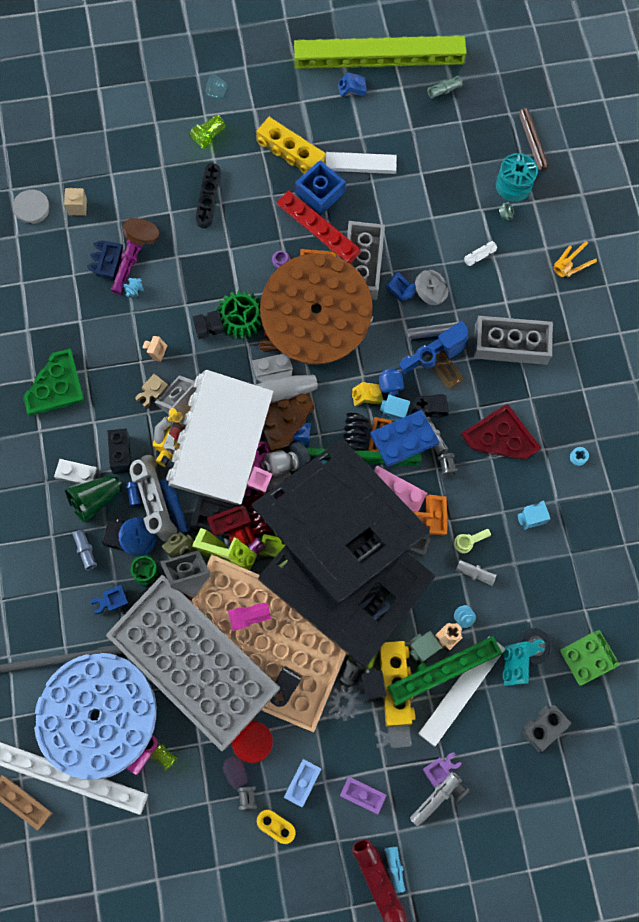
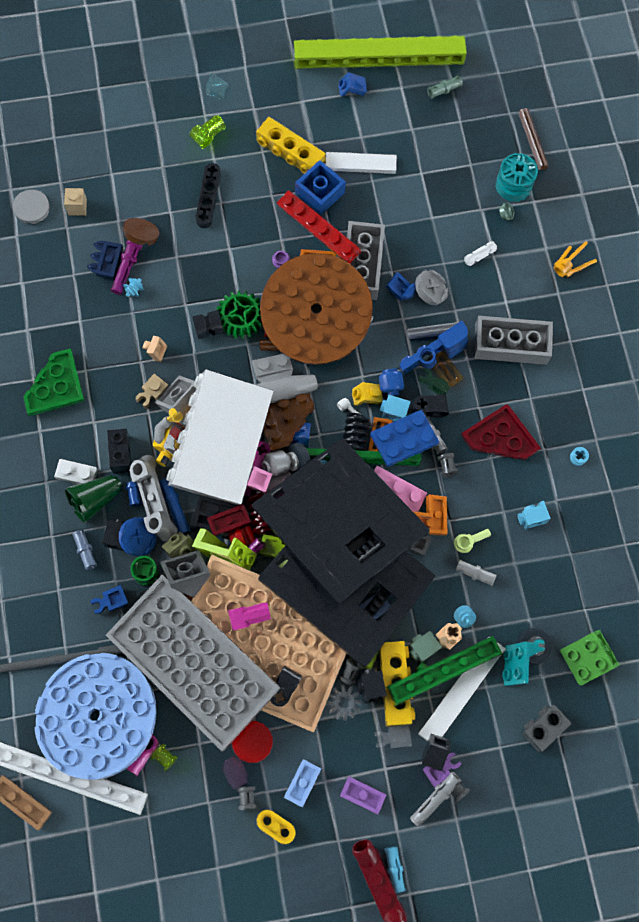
(345, 404): none -> white hand
(436, 385): none -> clear green plate
(436, 752): none -> black panel

